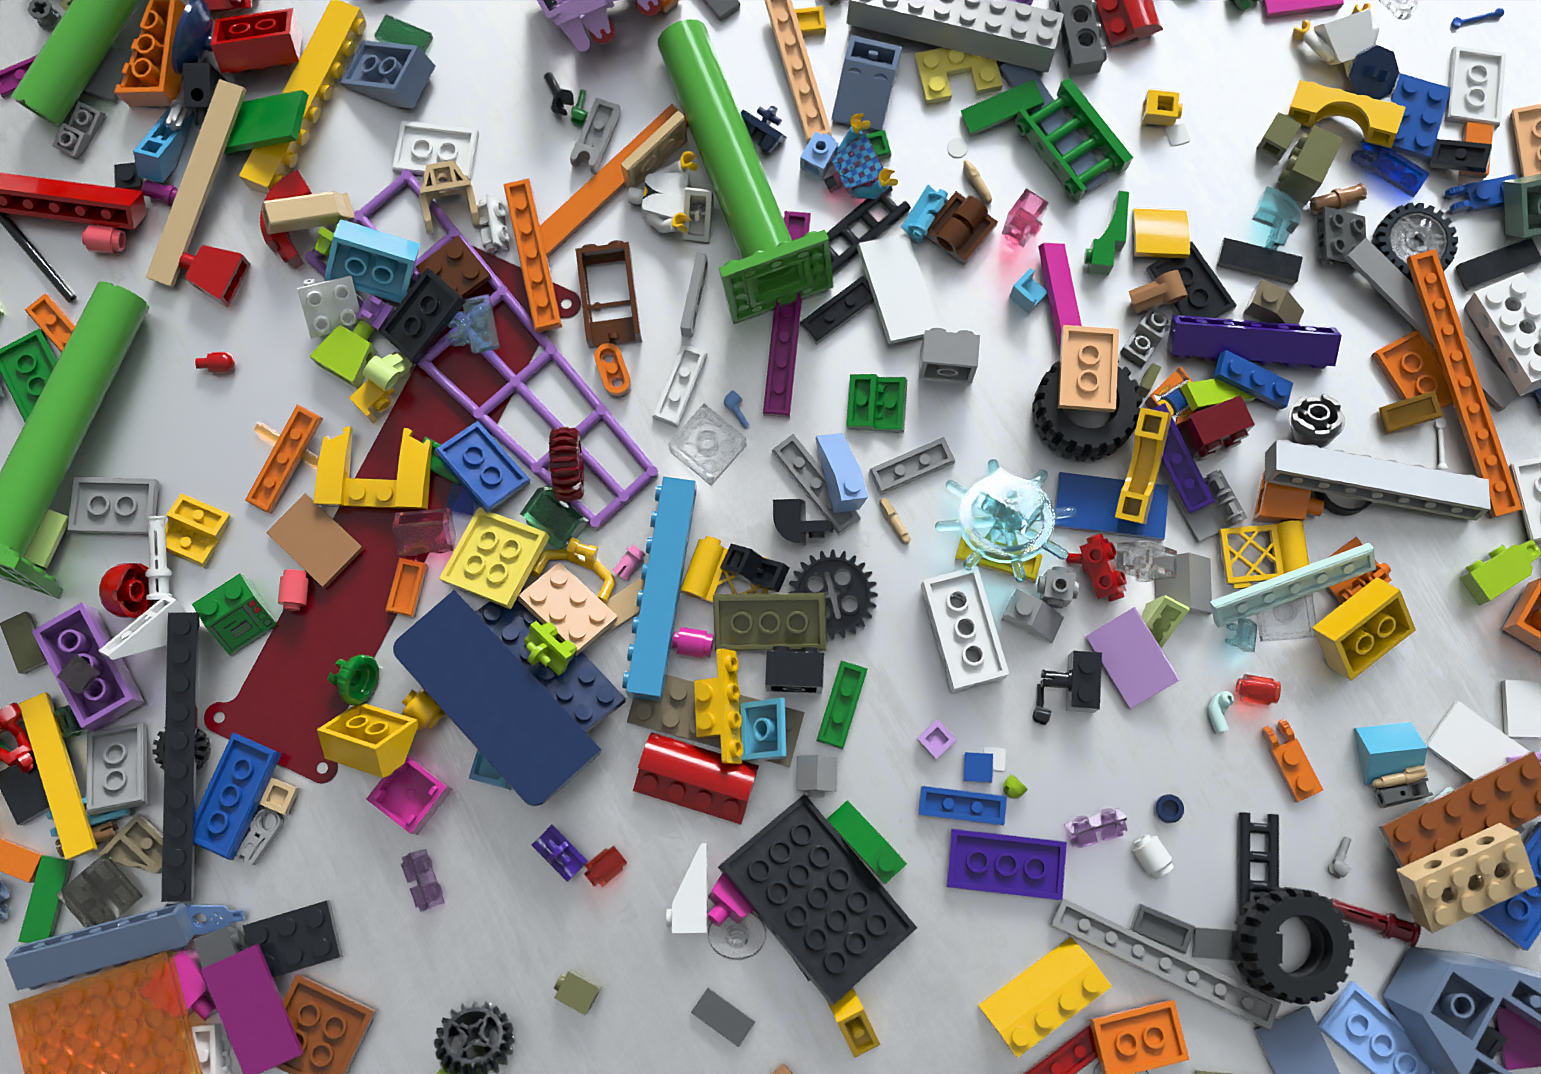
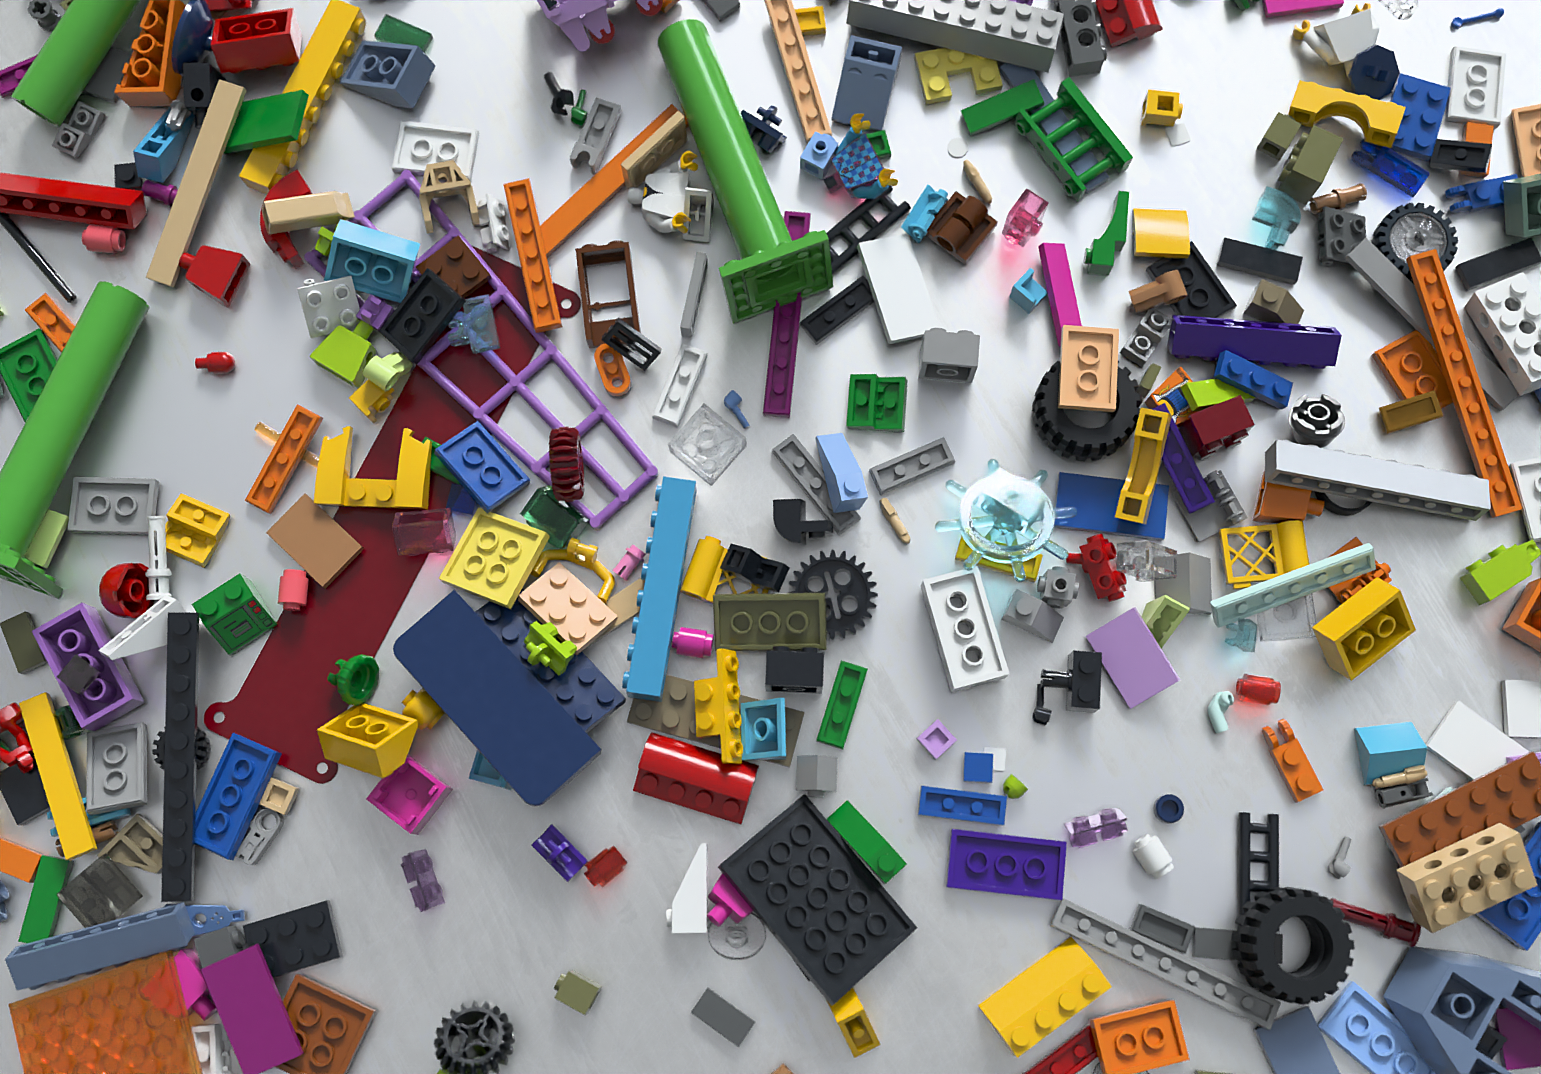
(406, 588): orange tile -> none
(635, 335): none -> black tile
(1440, 424): white hinge -> none

